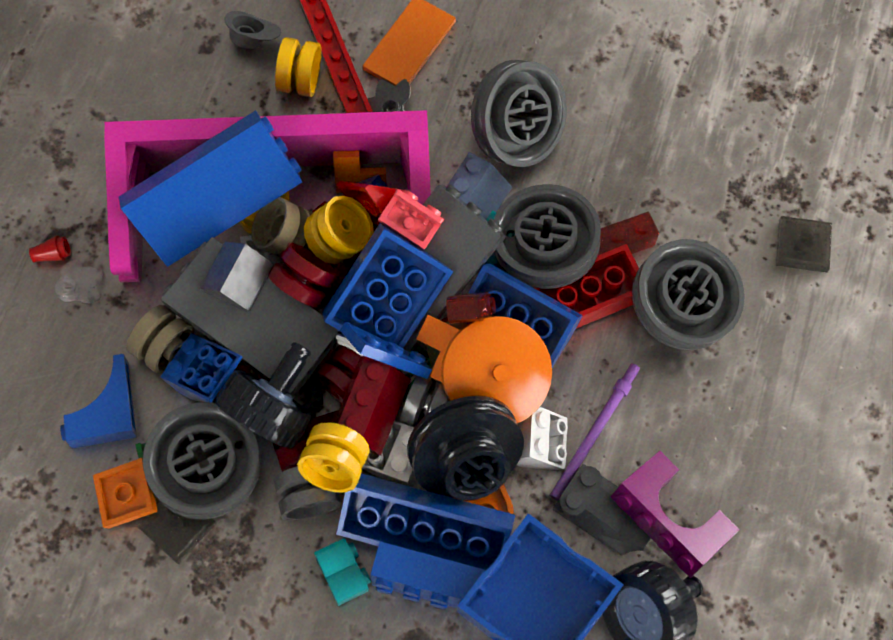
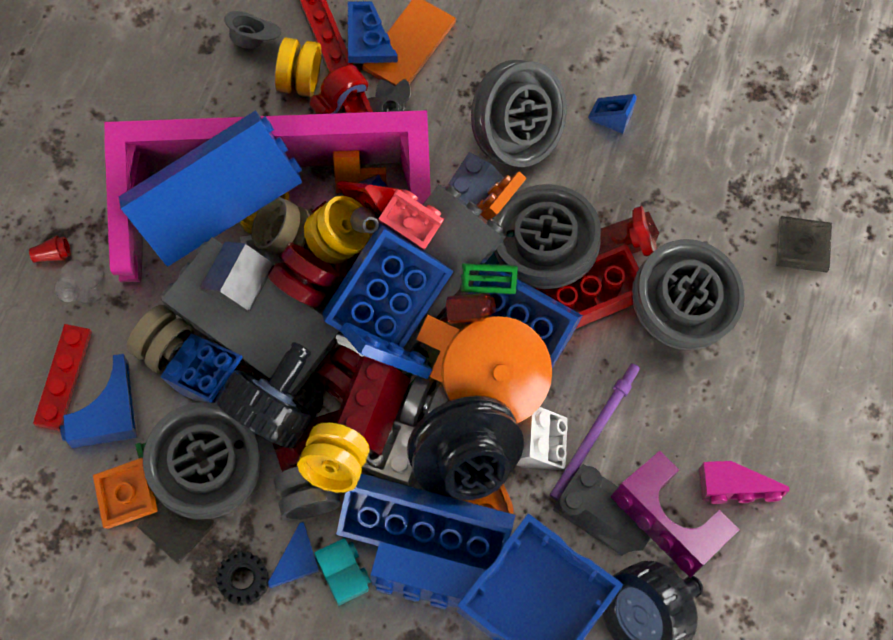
(62, 377): none -> red plate
(236, 562): none -> black tyre
(296, 560): none -> blue tile
(337, 88): none -> red animal
(361, 216): none -> flat silver cone
(366, 35): none -> blue wing
(466, 277): none -> green tile
(500, 194): none -> orange plate
(613, 111): none -> blue slope
(640, 232): none -> red piece
(733, 481): none -> dark pink slope

